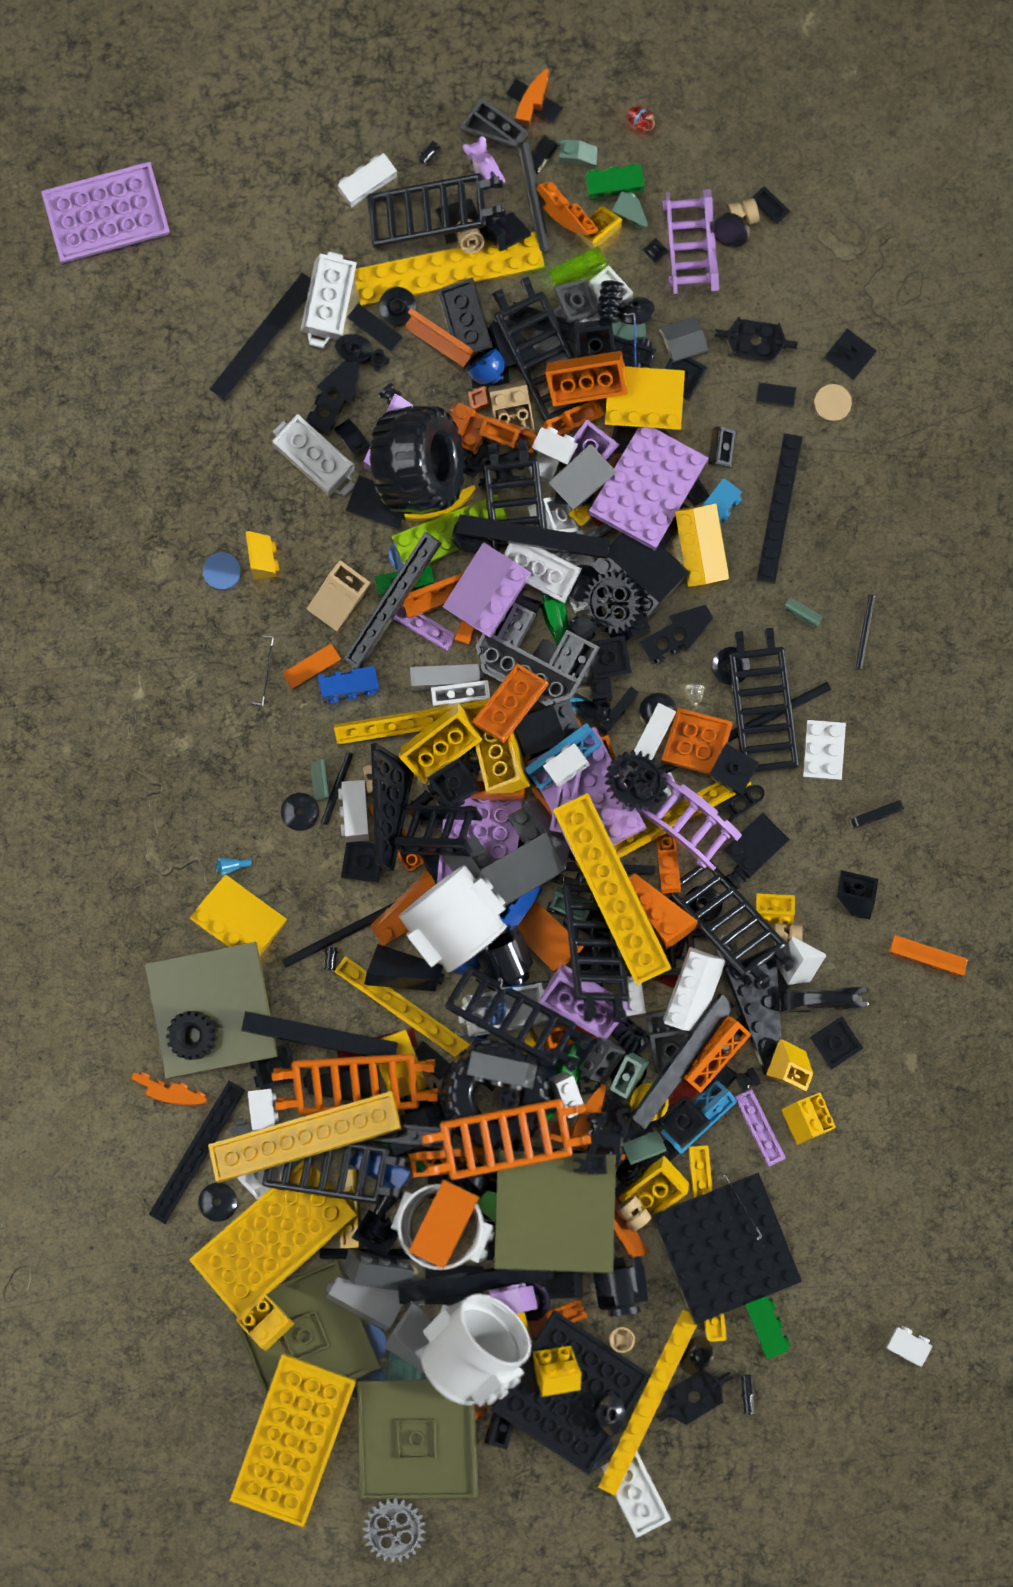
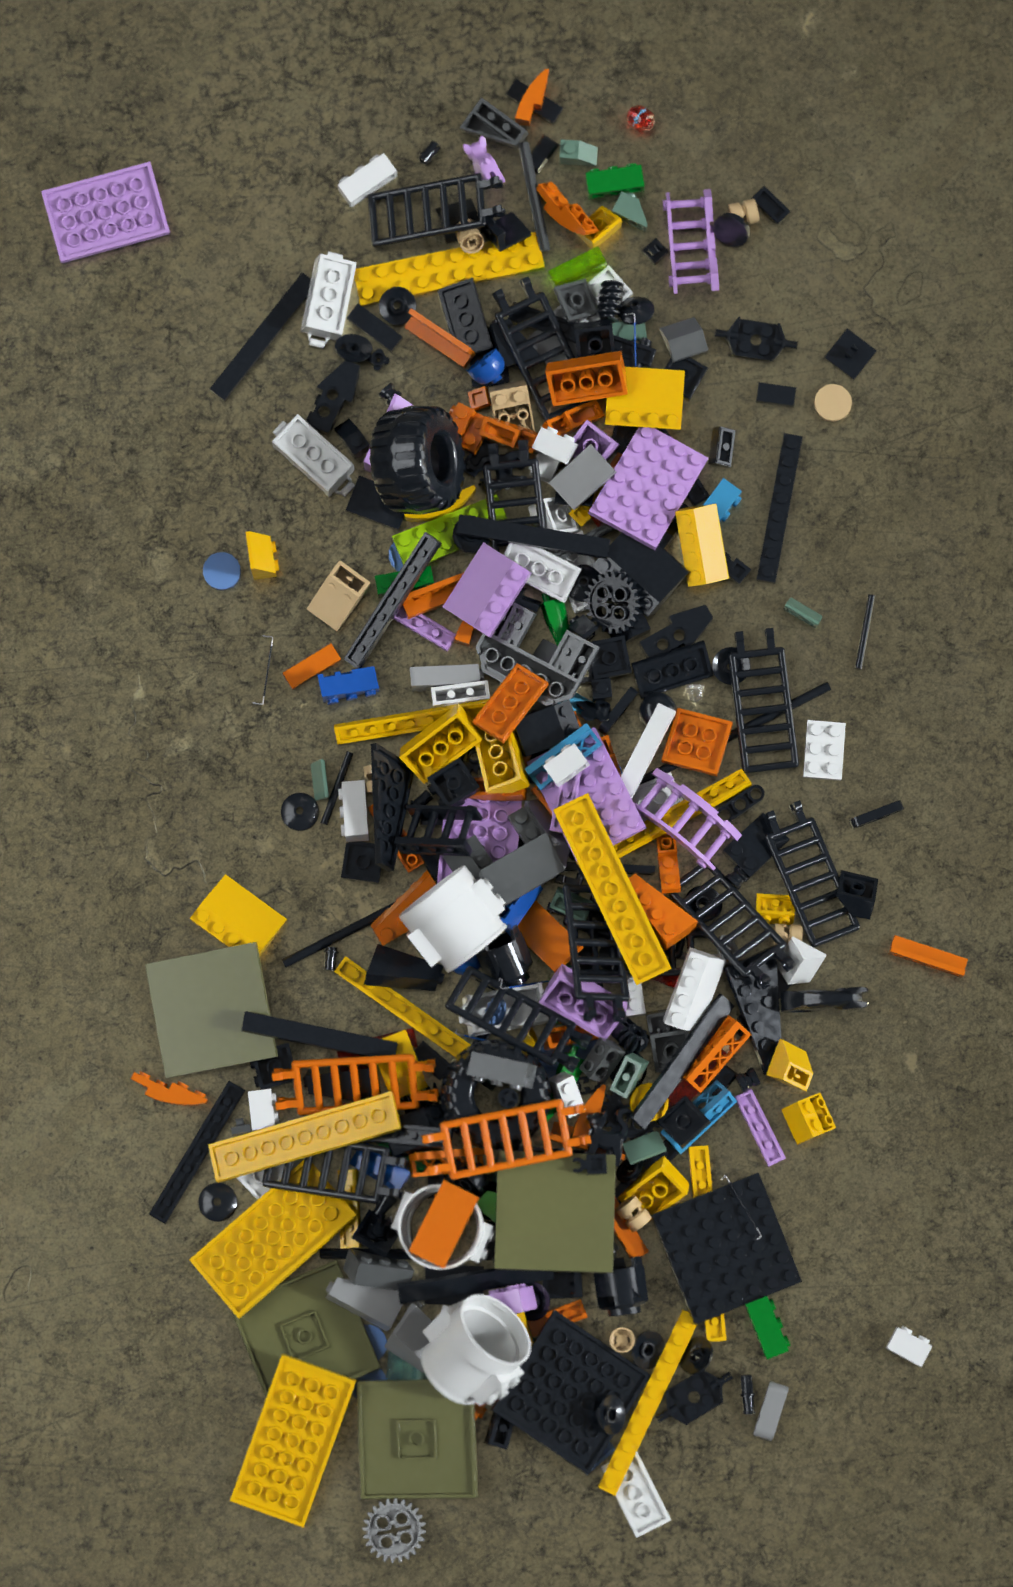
(178, 1031): black tyre -> none
(228, 865): dark azure cone -> none
(265, 1322): yellow slope -> none
(557, 1371): yellow slope -> none
(629, 796): black gear -> none
(649, 1357): none -> black dish
(672, 669): none -> black tile
(733, 769): black plate -> none
(736, 569): none -> black plate
(770, 1411): none -> light grey beam
(775, 832): none -> black bar
(836, 1042): black tile -> none

